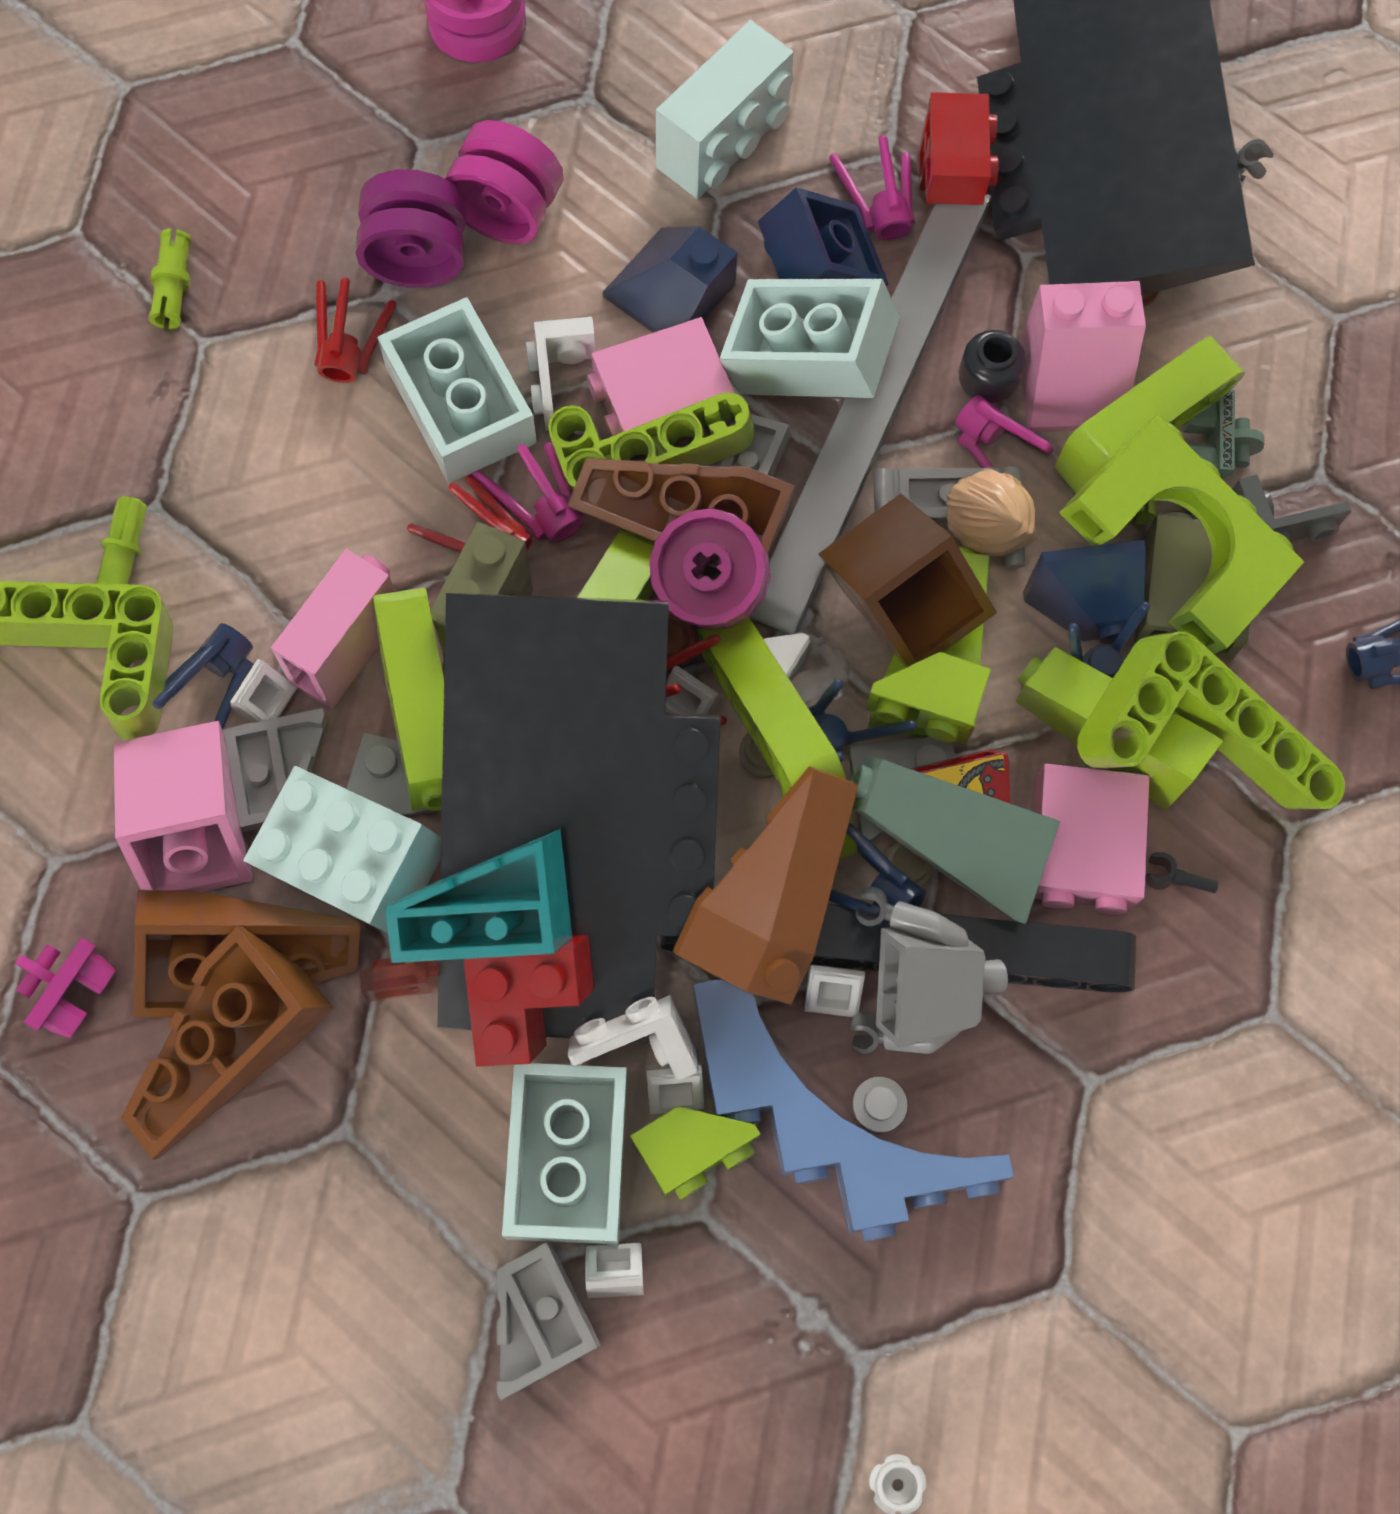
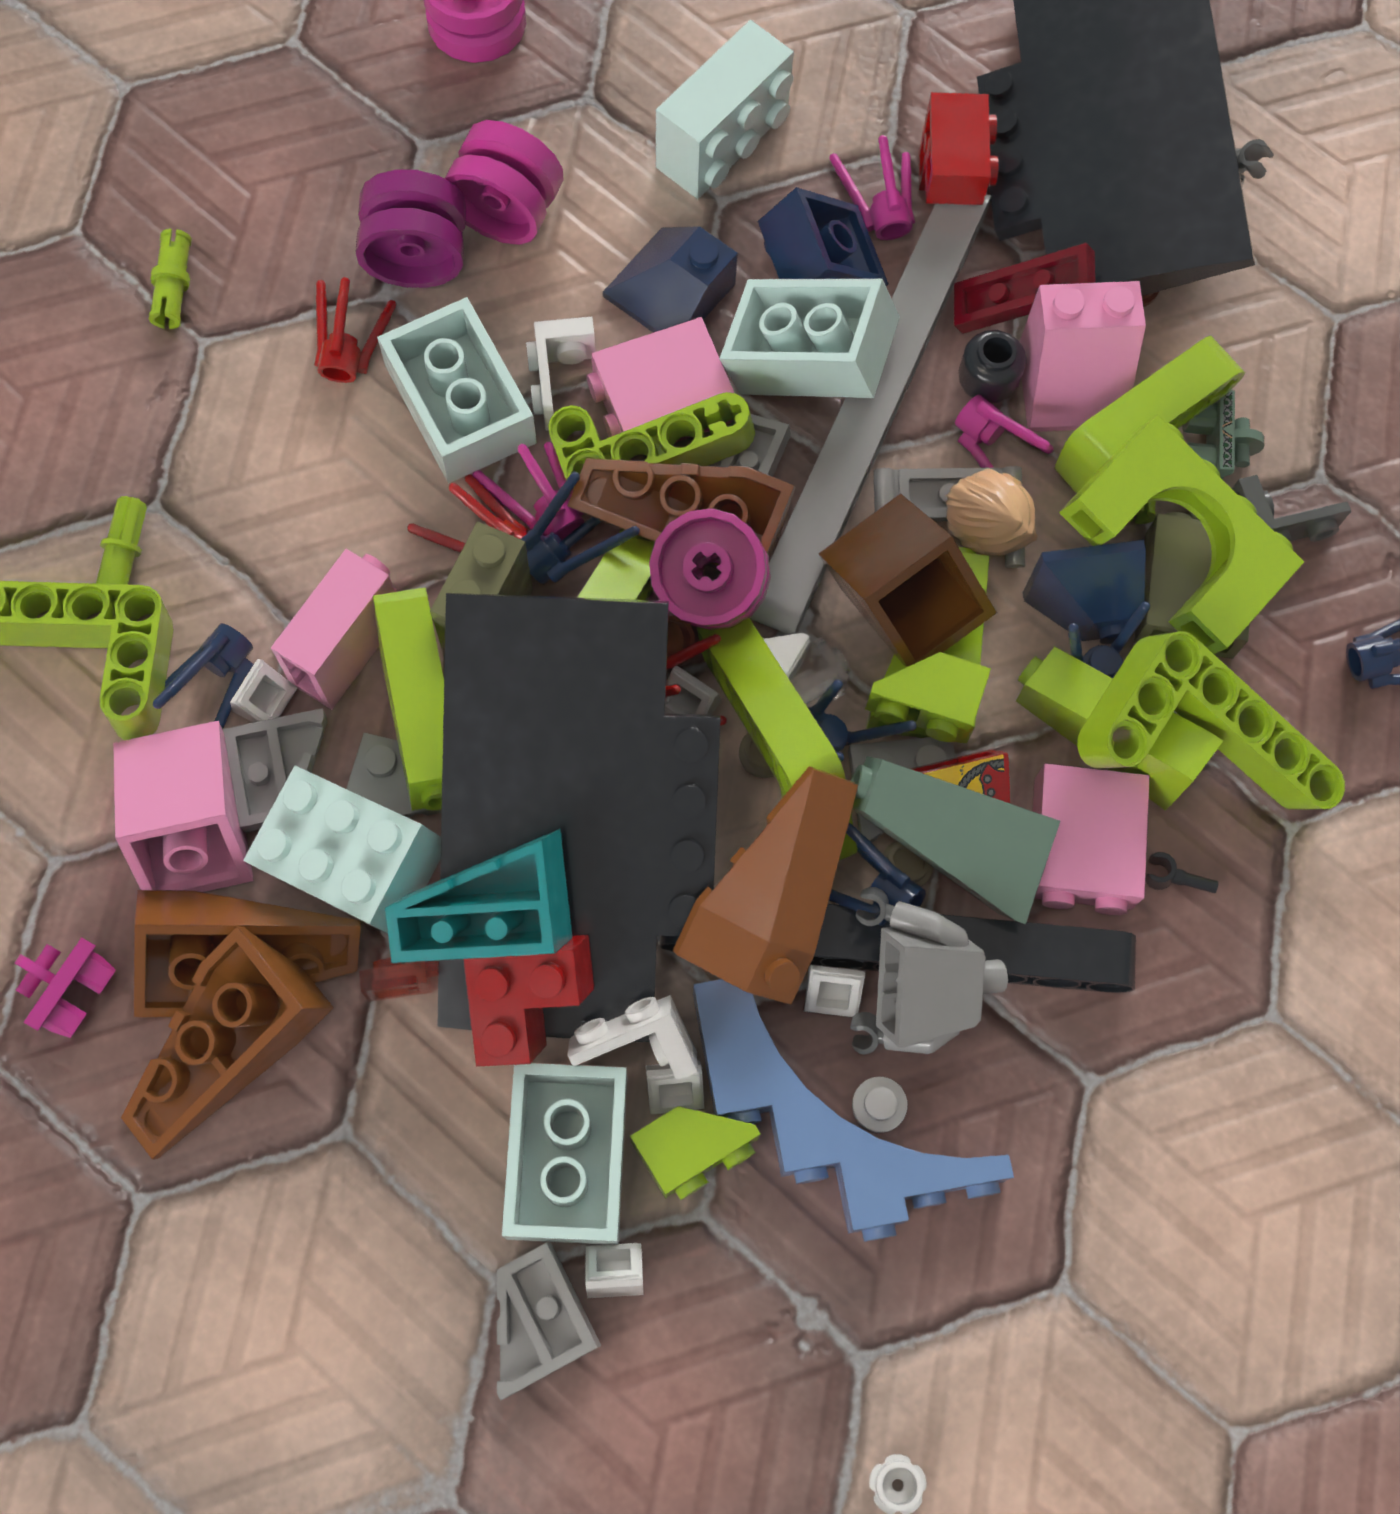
(549, 553): none -> dark blue plant
(1012, 290): none -> dark red plate

